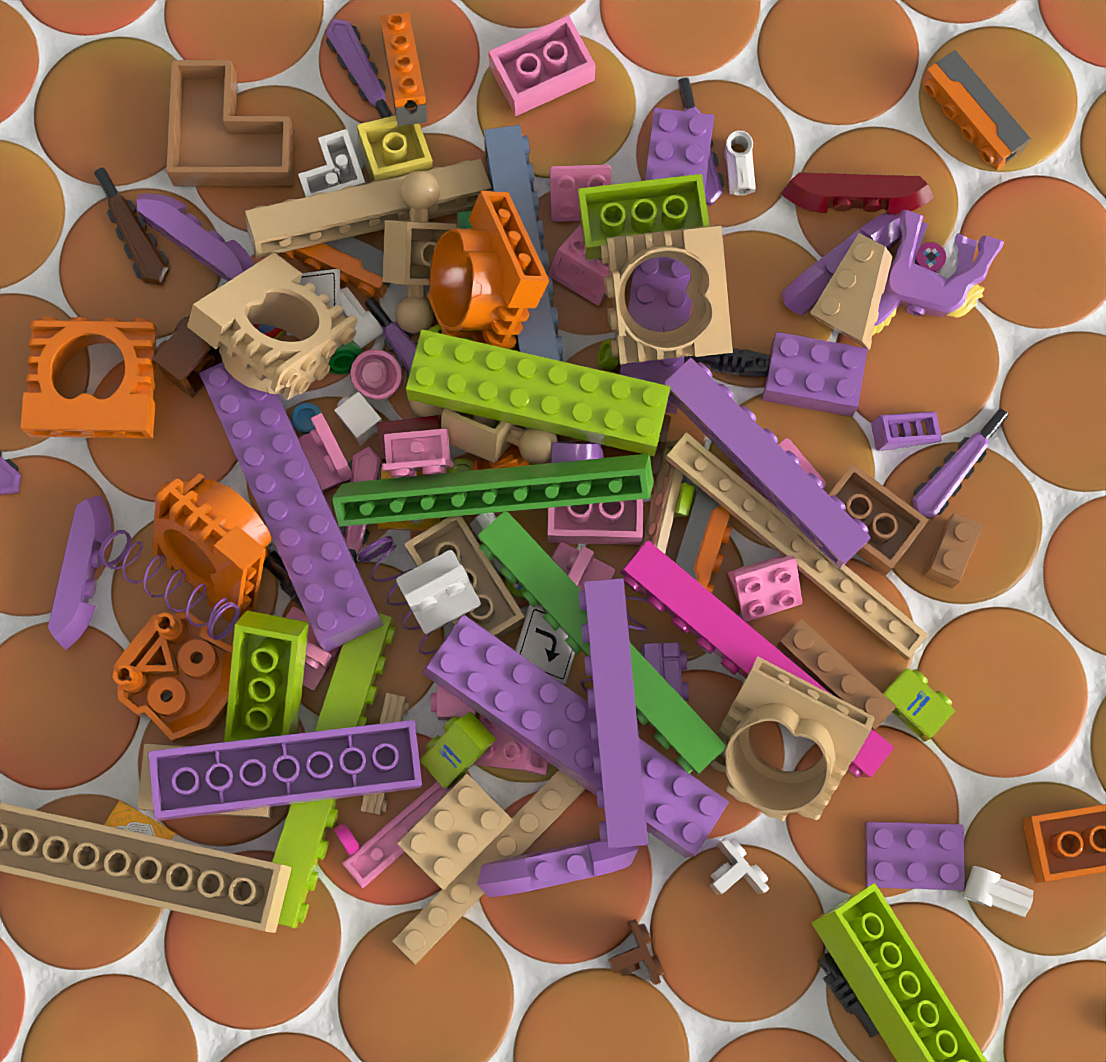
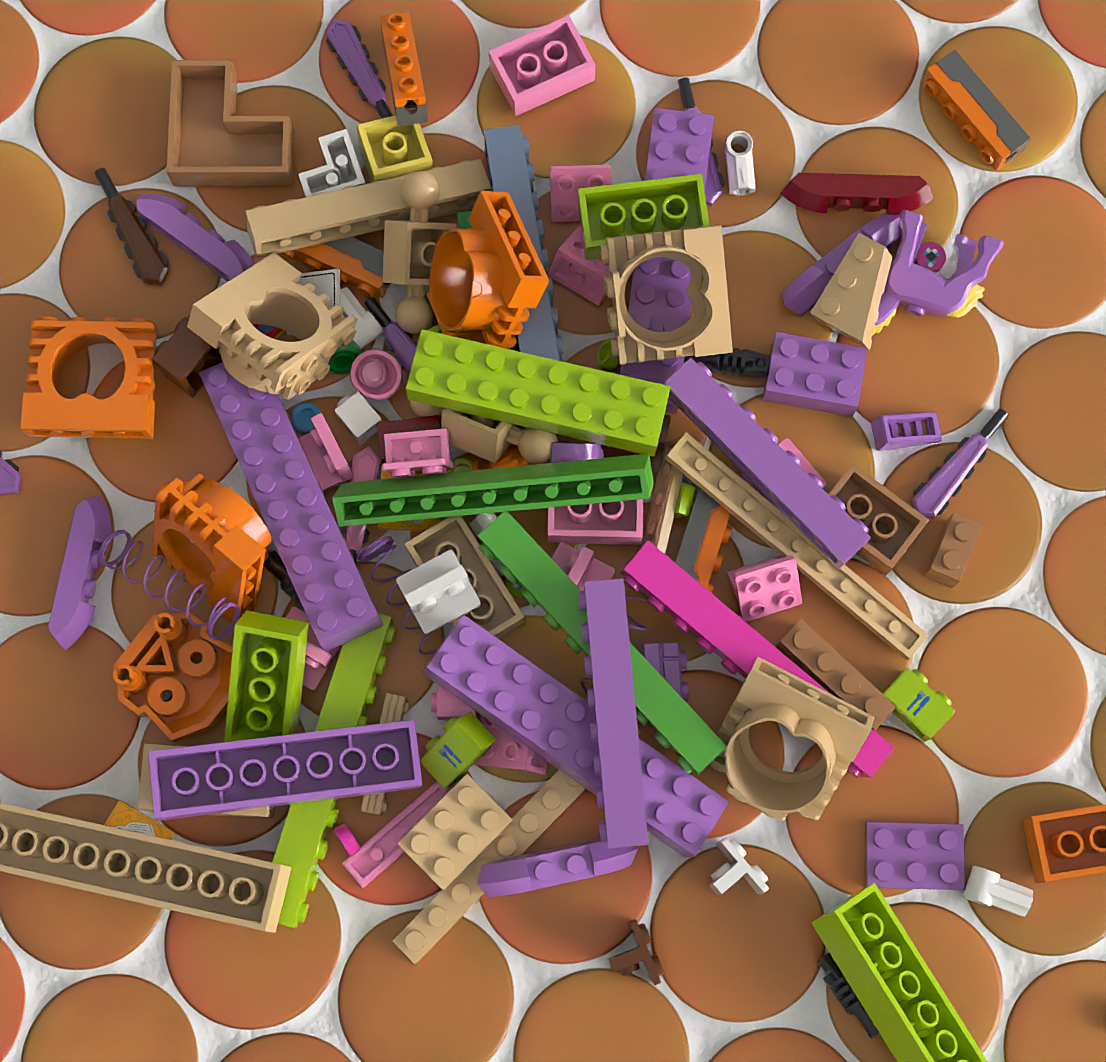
(544, 645): white piece -> none

